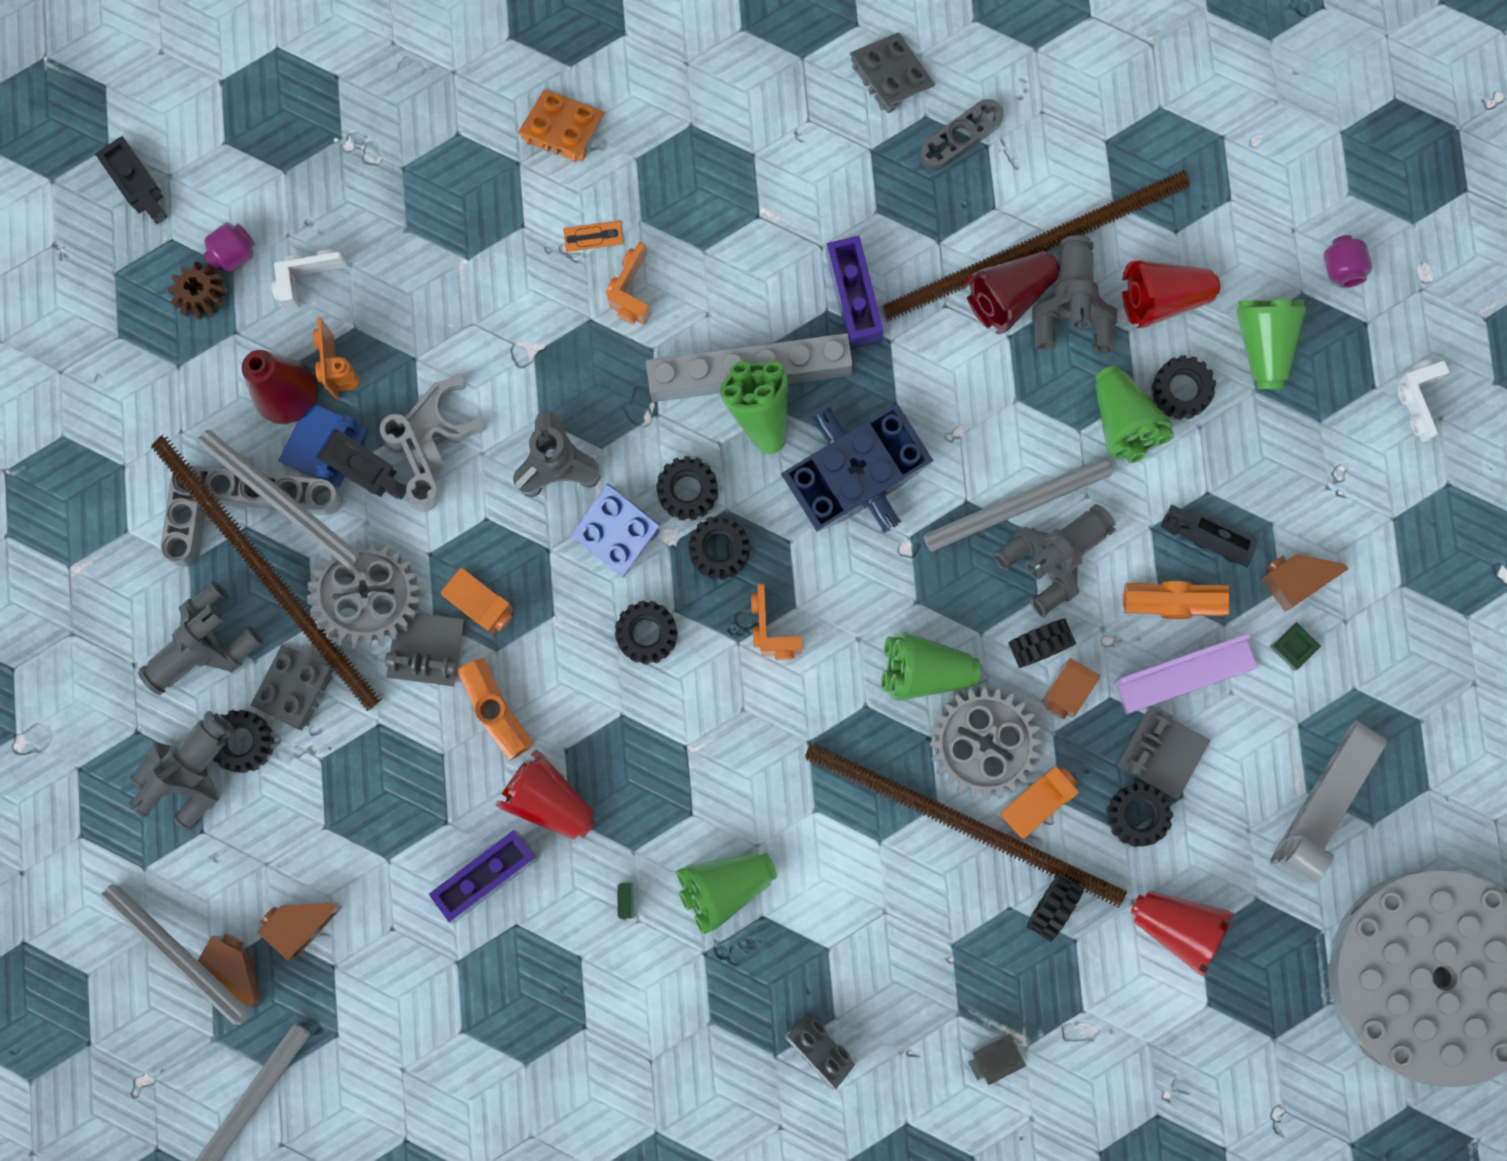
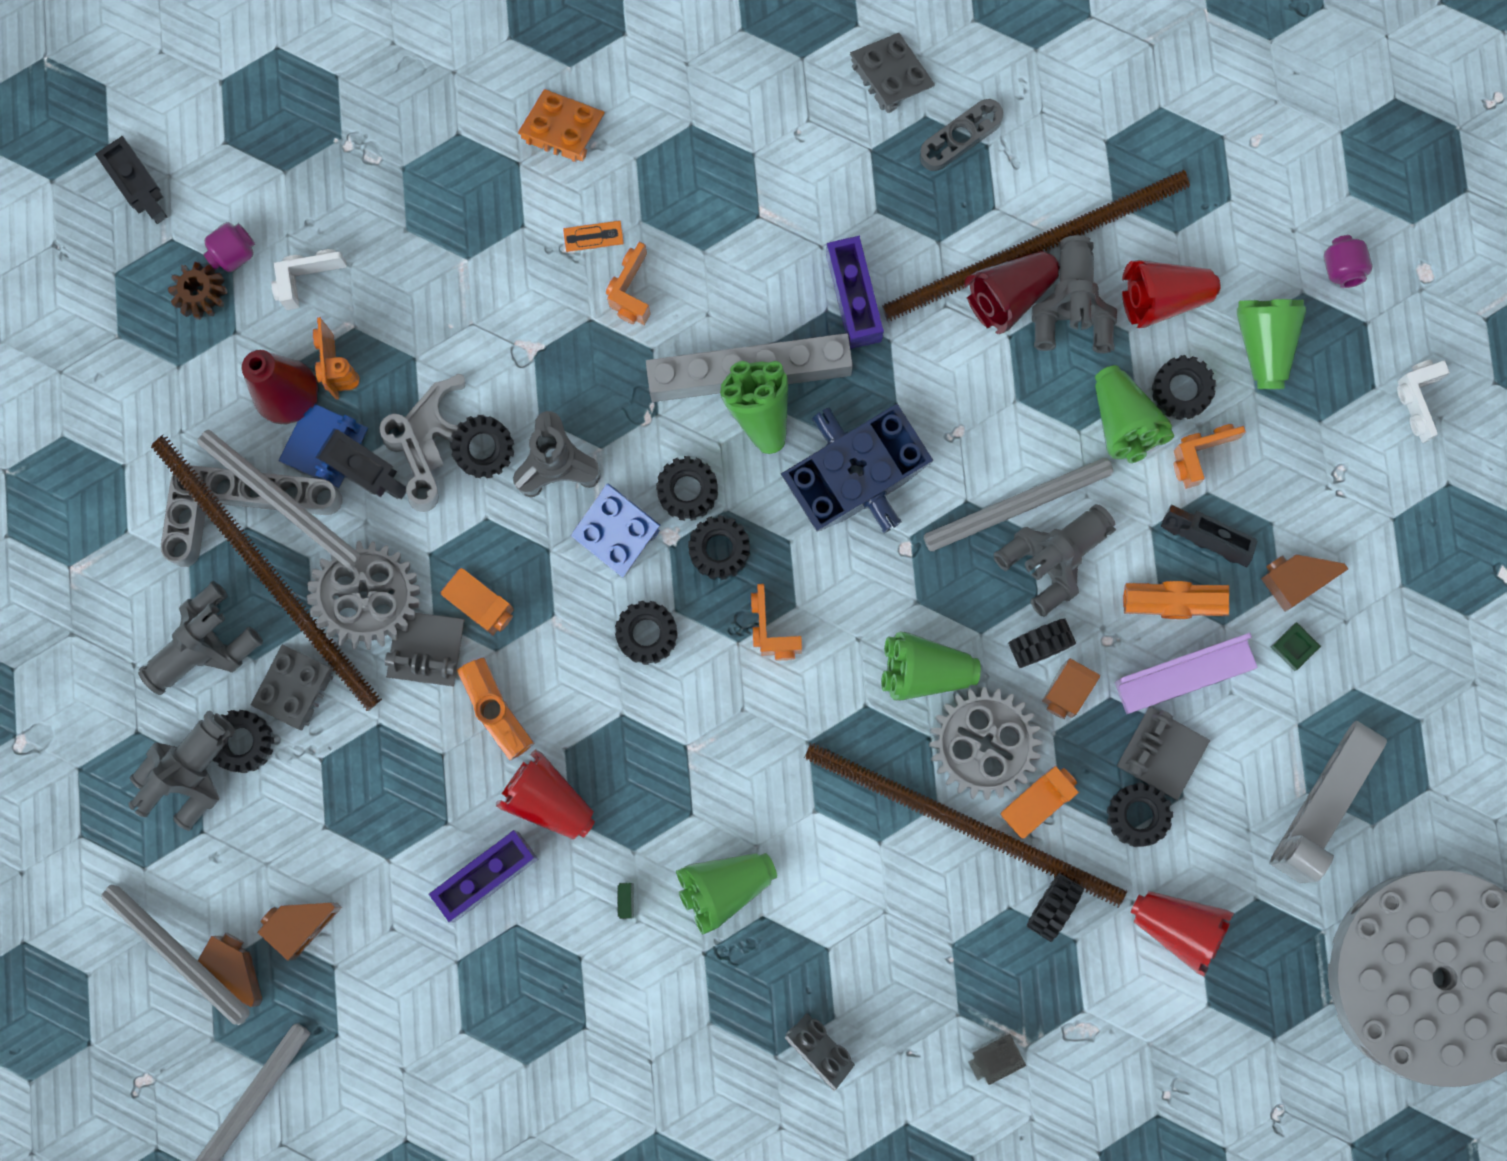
(482, 467): none -> black tyre
(1187, 463): none -> orange bracket

